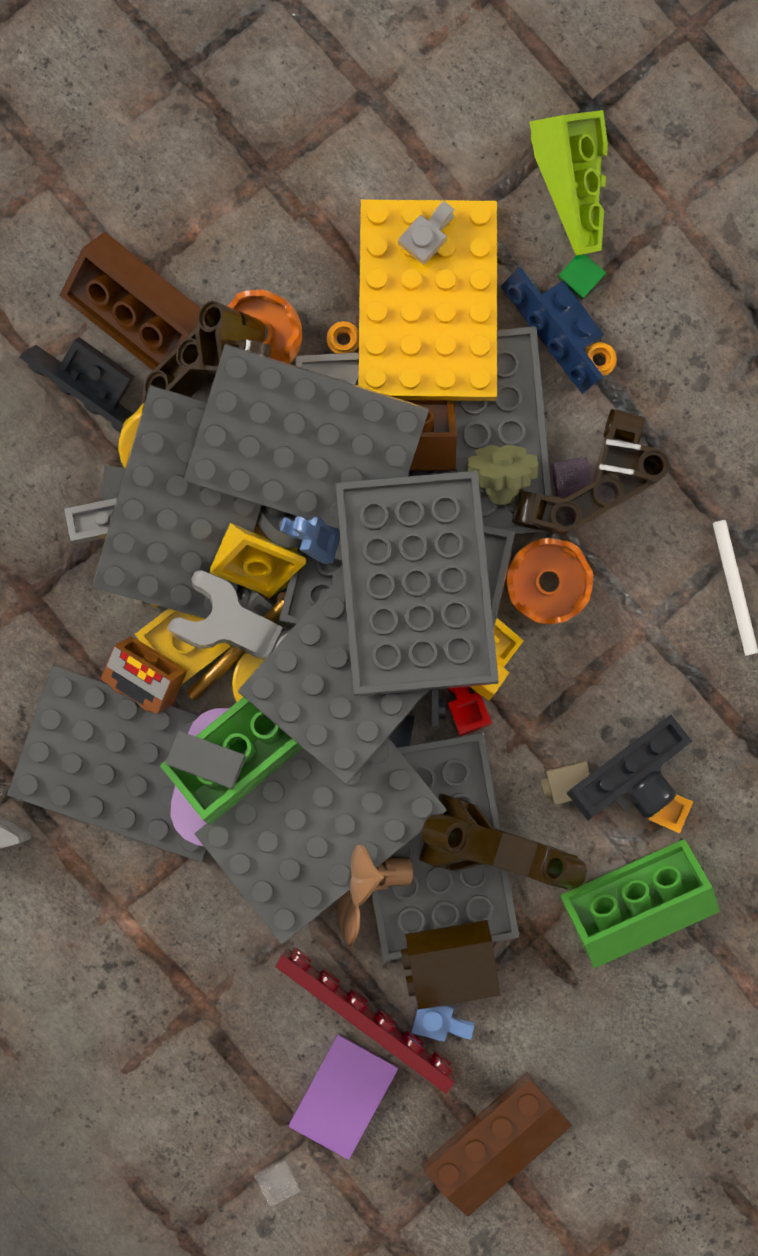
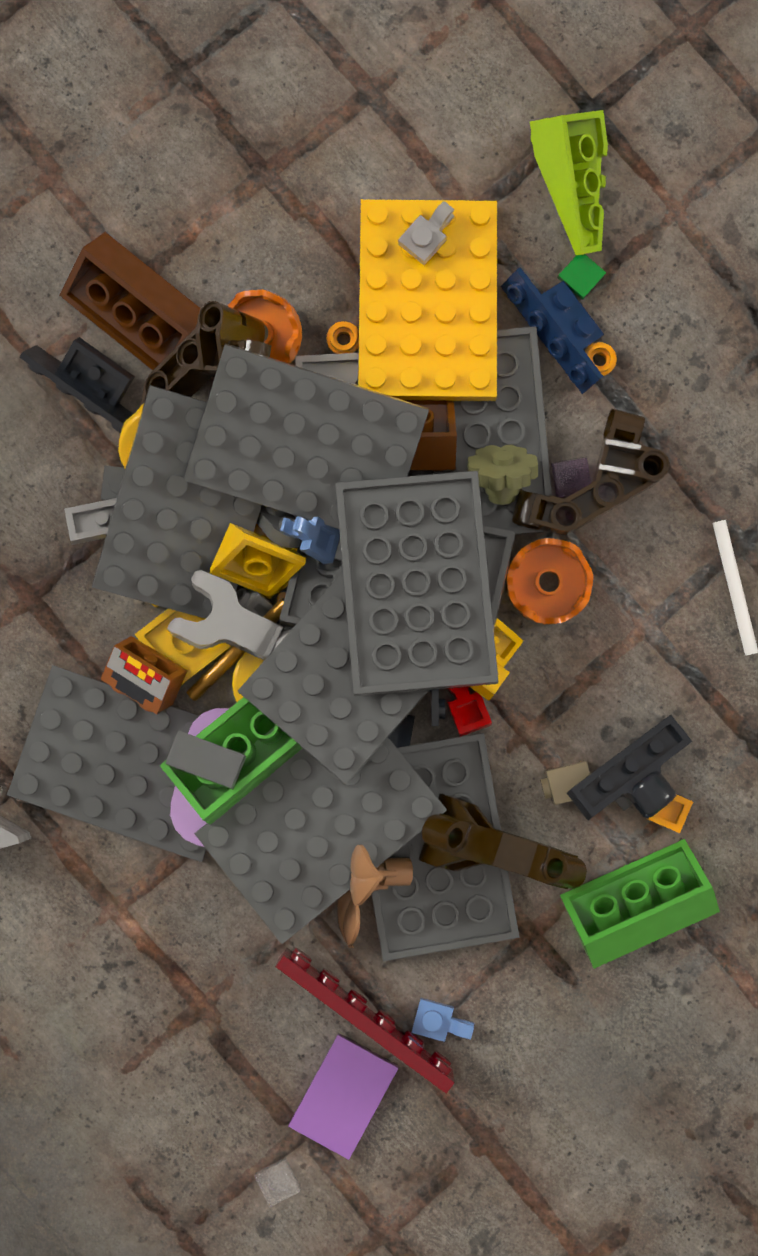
(451, 965): dark brown brick -> none
(496, 1145): reddish brown slope -> none

